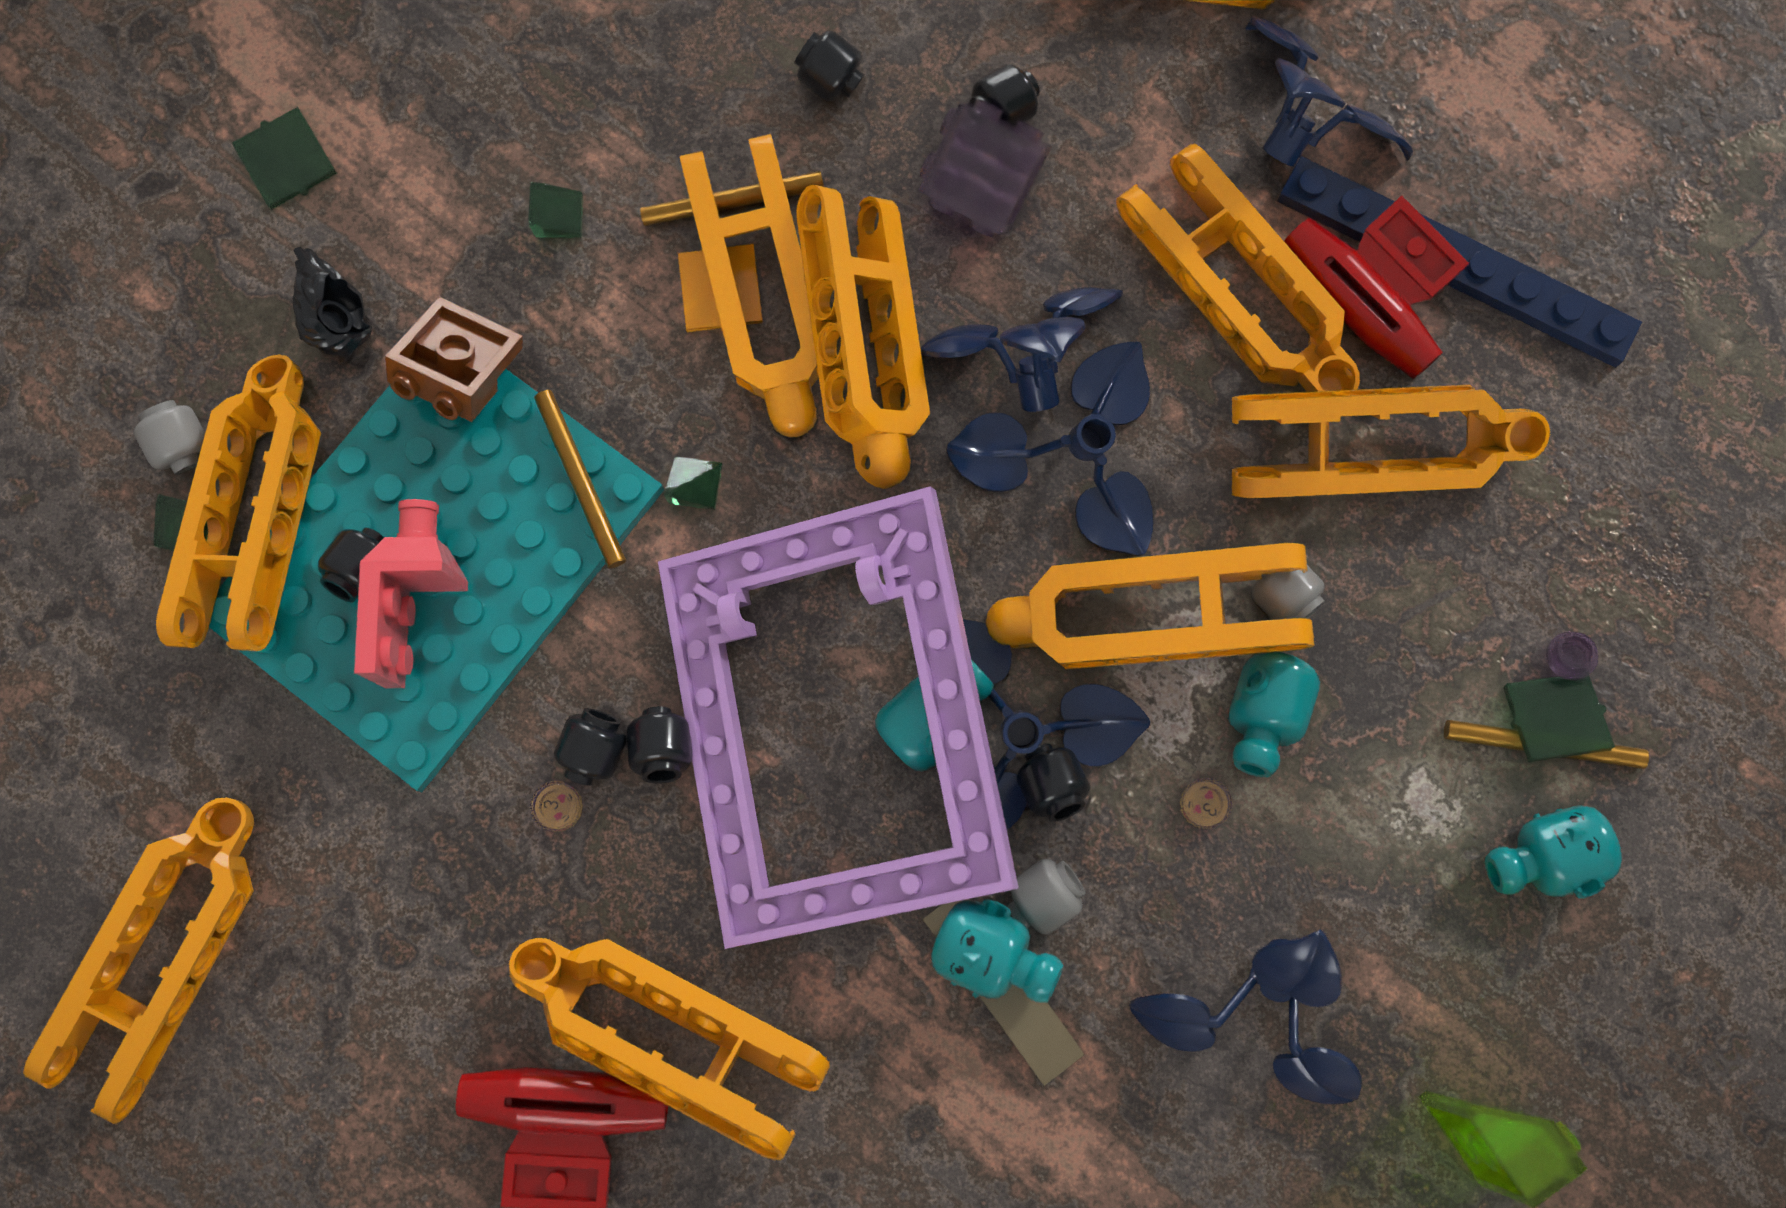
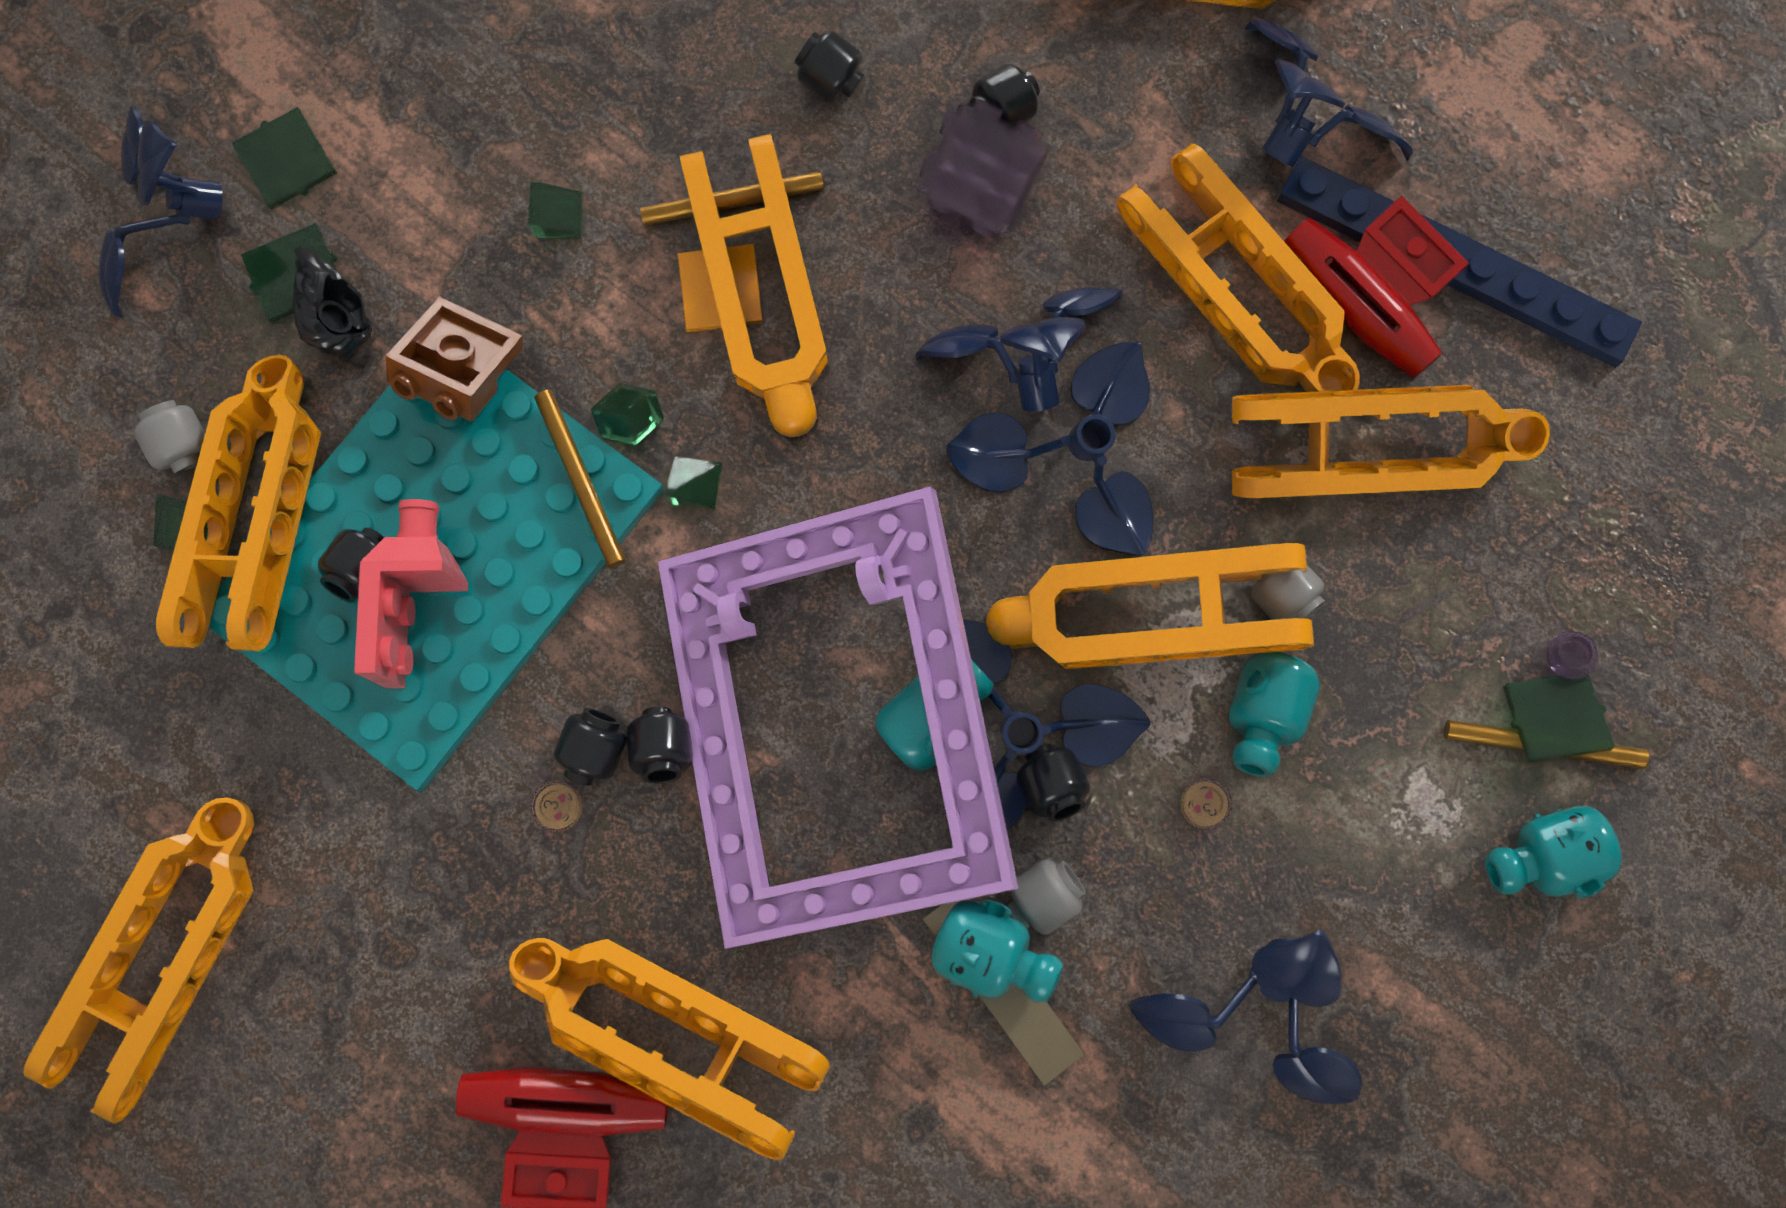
(147, 151): none -> dark blue plant
(274, 269): none -> clear green piece
(627, 414): none -> clear green slope
(883, 277): light orange piece -> none
(1508, 1148): clear neon green slope -> none

